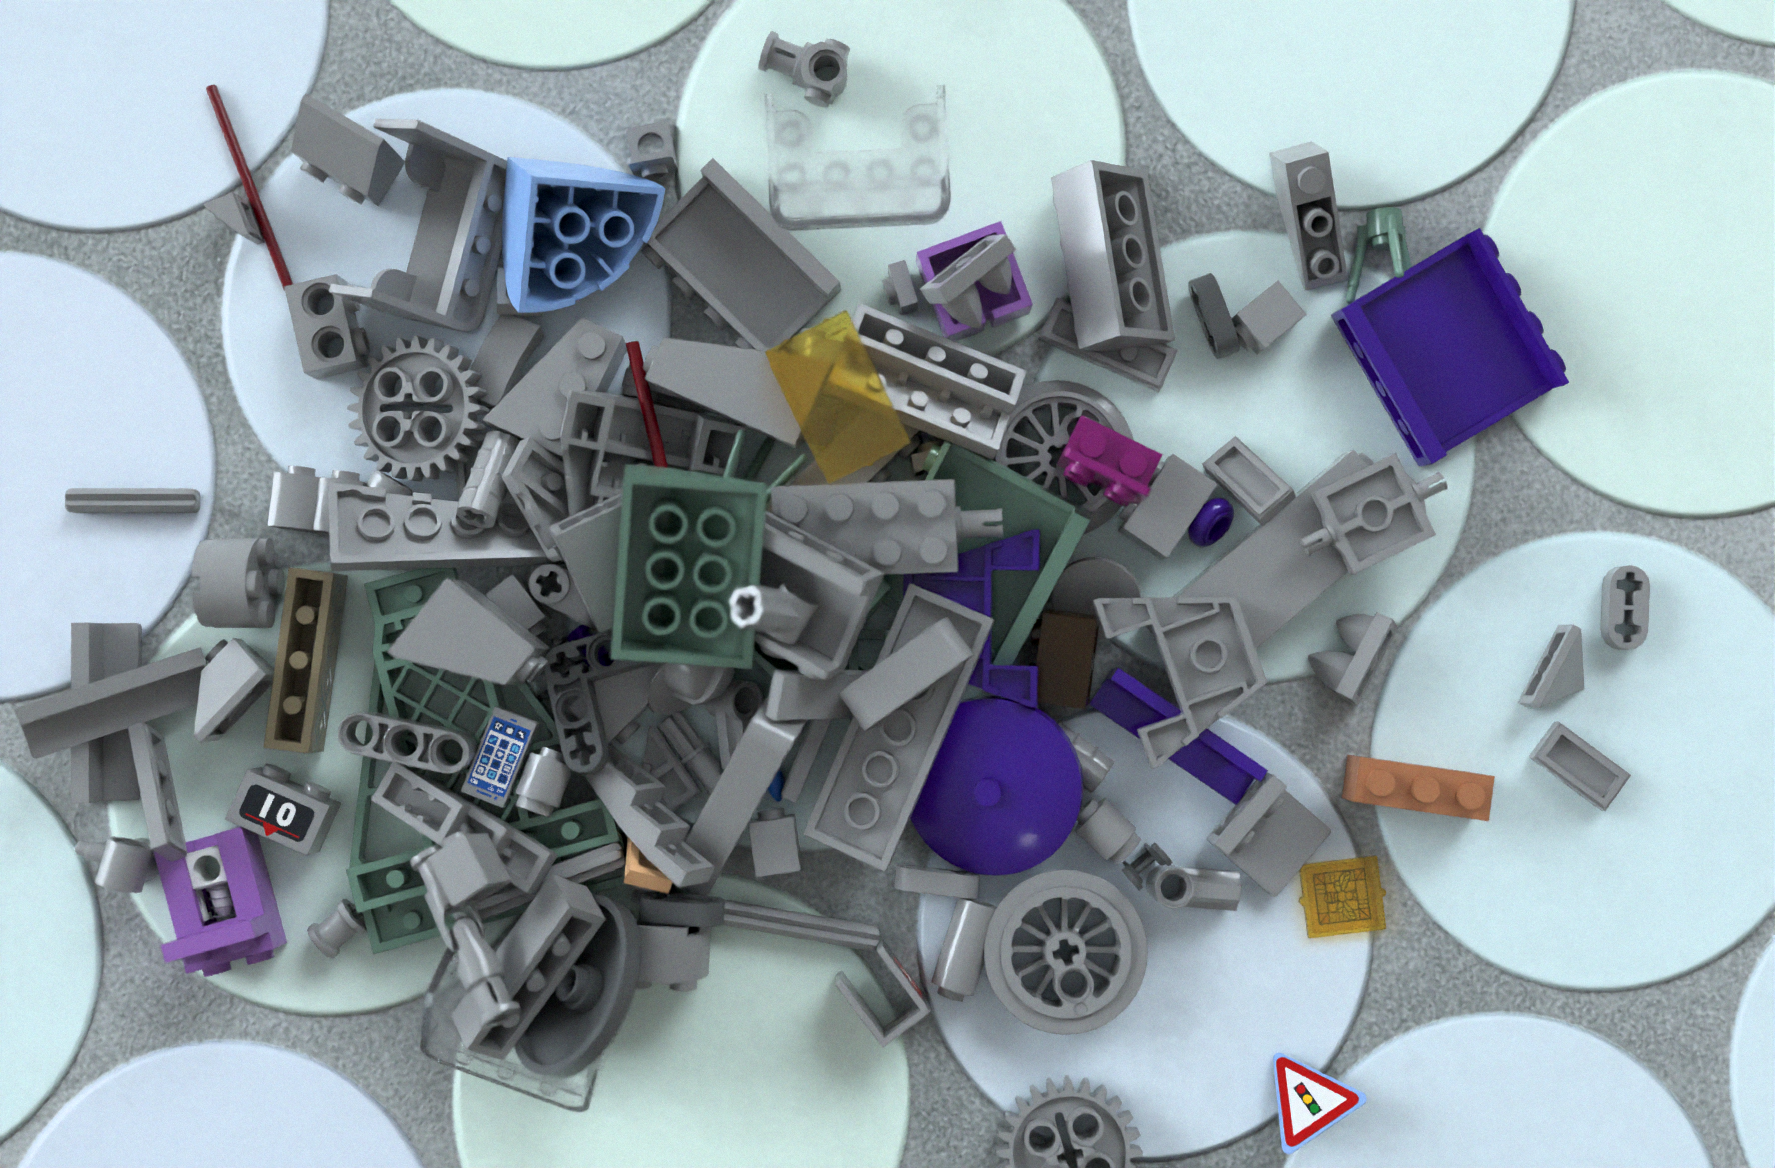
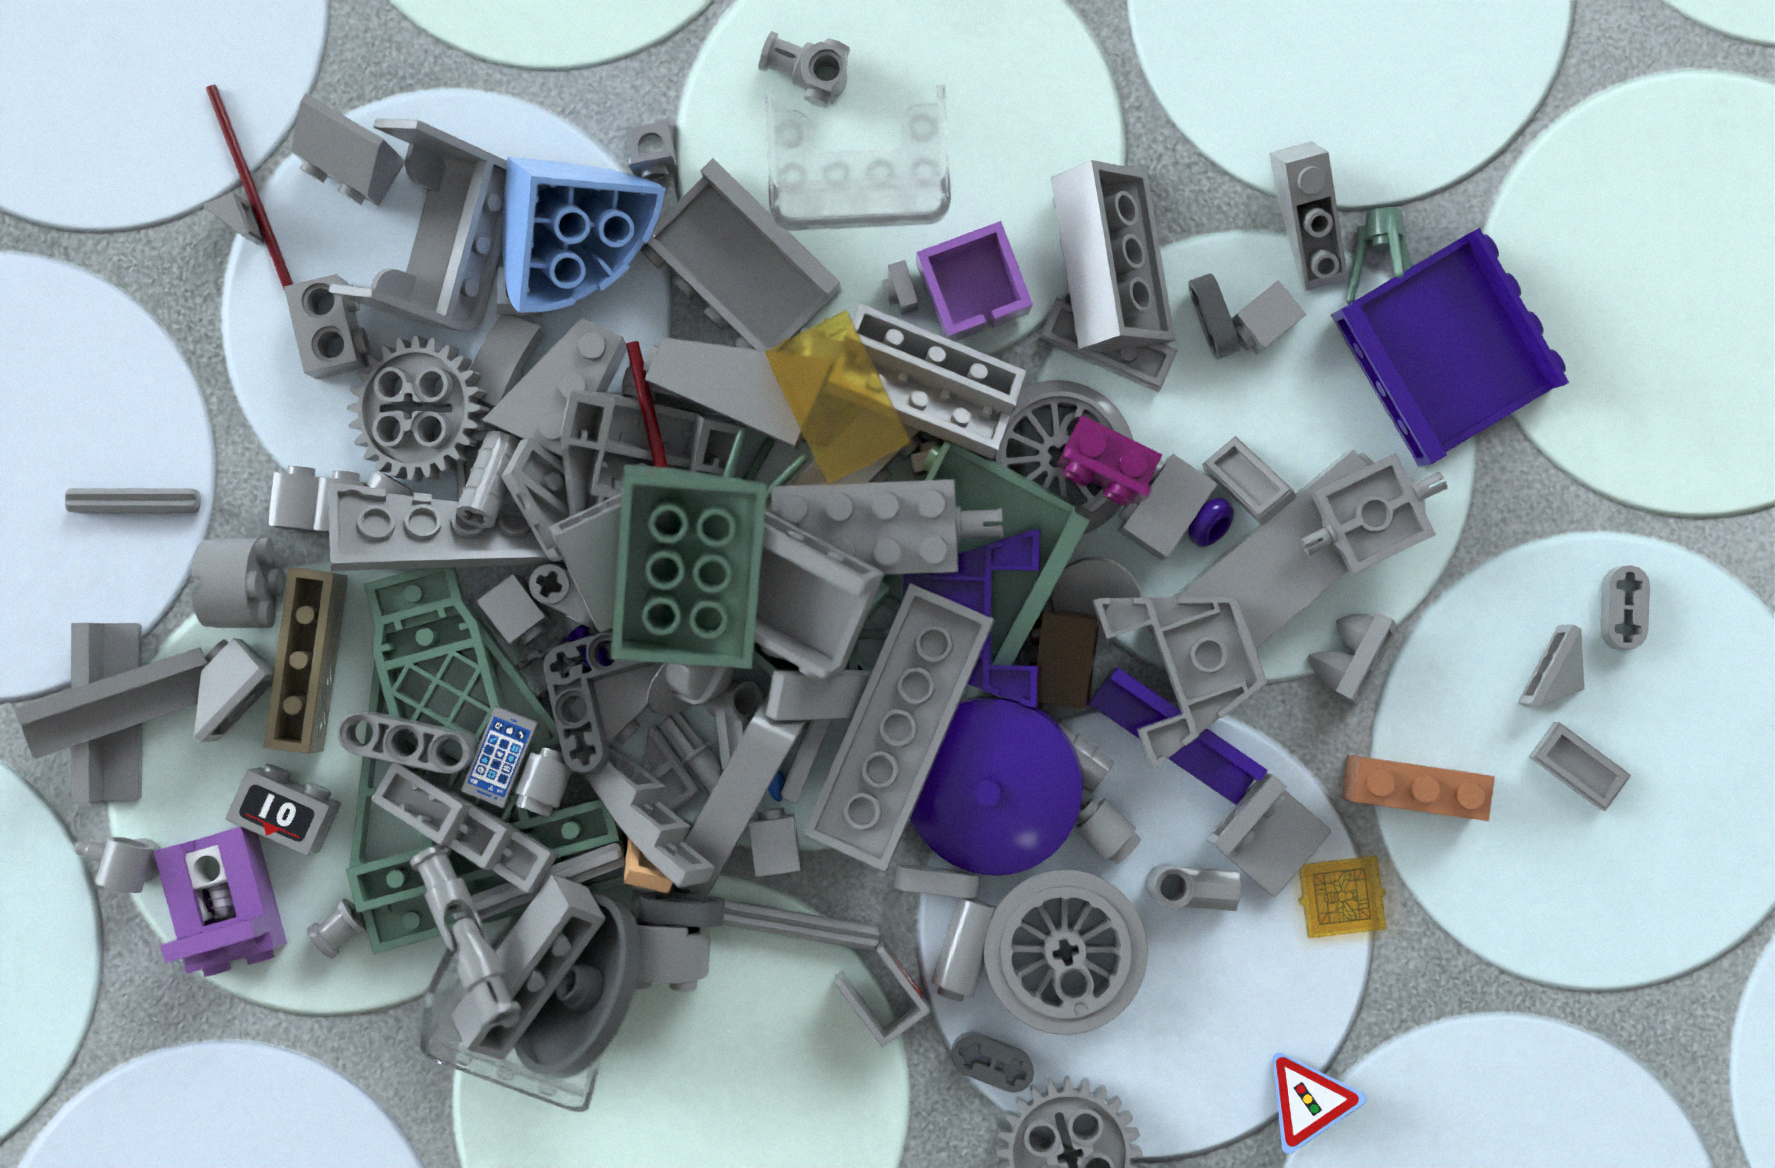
(157, 792): light grey tile -> none
(469, 868): light grey brick -> none
(471, 637): light grey slope -> none
(777, 612): light grey piece -> none
(906, 674): light grey beam -> none
(955, 284): light grey tile -> none
(988, 1071): none -> dark grey beam
(1152, 854): dark grey piece -> none

